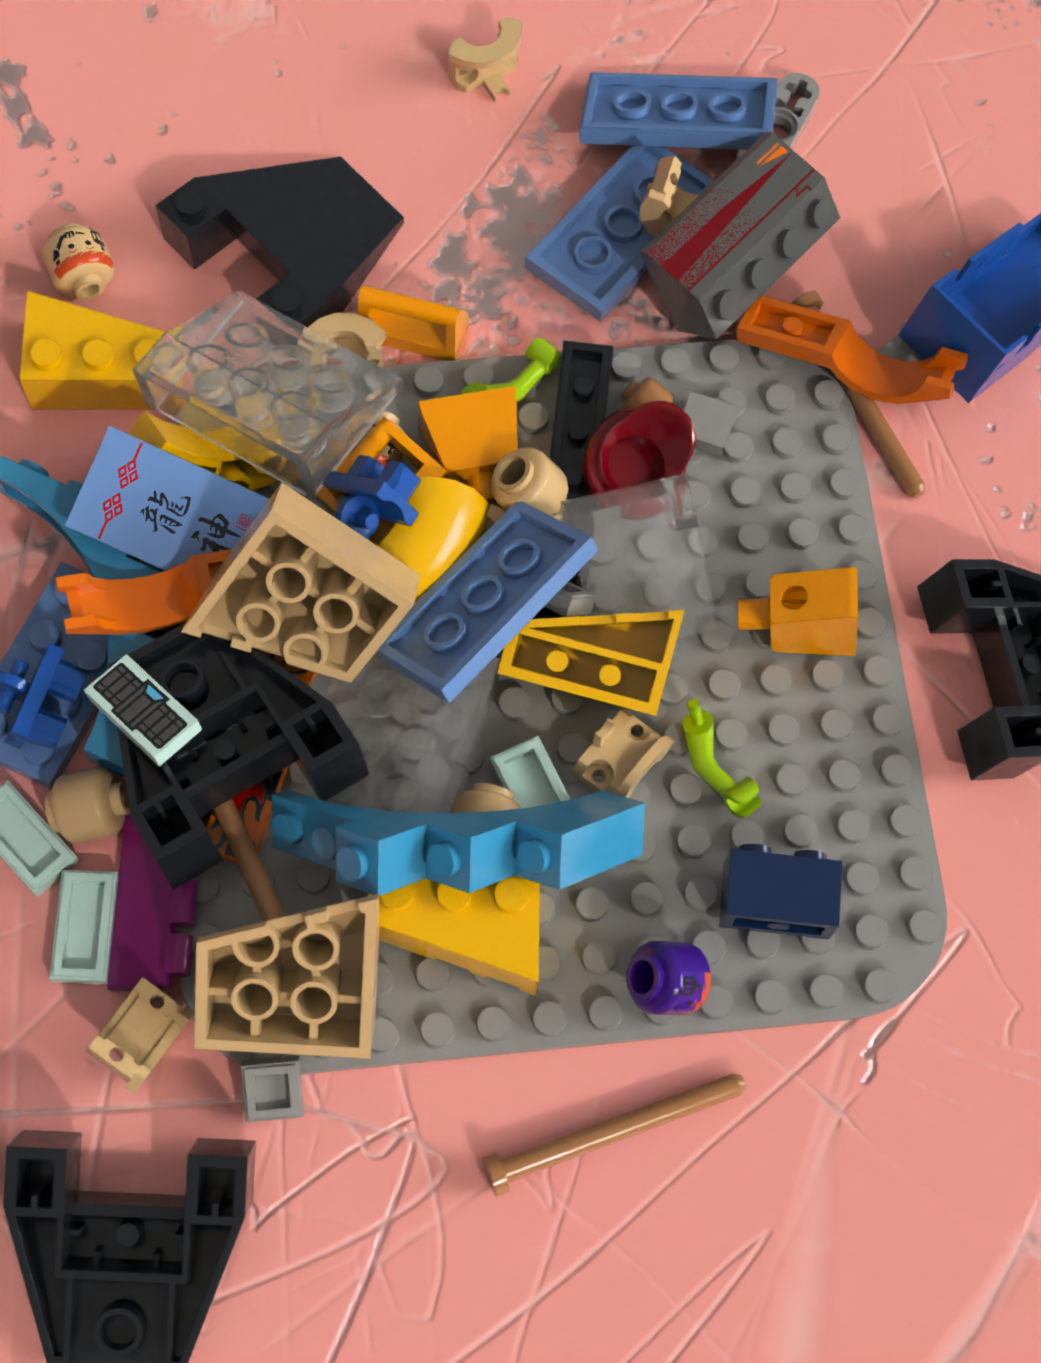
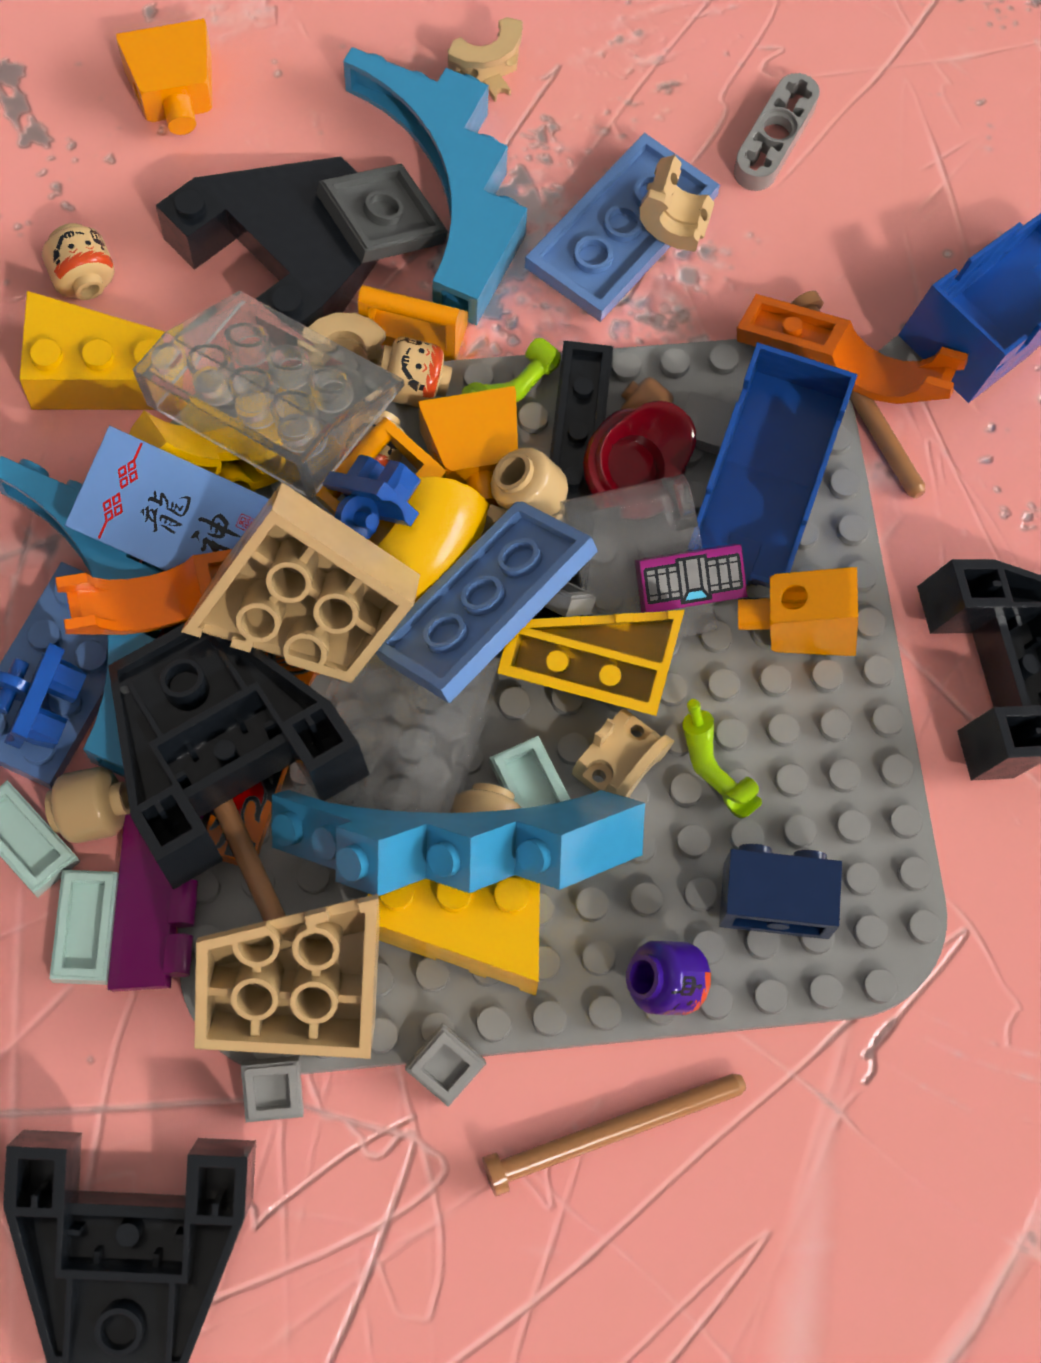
(140, 1033): tan piece -> none
(143, 710): tile -> none
(170, 72): none -> light orange torso
(381, 212): none -> dark grey tile
(420, 367): none -> tan head
(445, 1064): none -> light grey tile
(470, 165): none -> dark azure arch
(677, 110): medium blue tile -> none
(691, 578): none -> tile
(739, 237): dark grey slope -> none
(773, 459): none -> blue piece

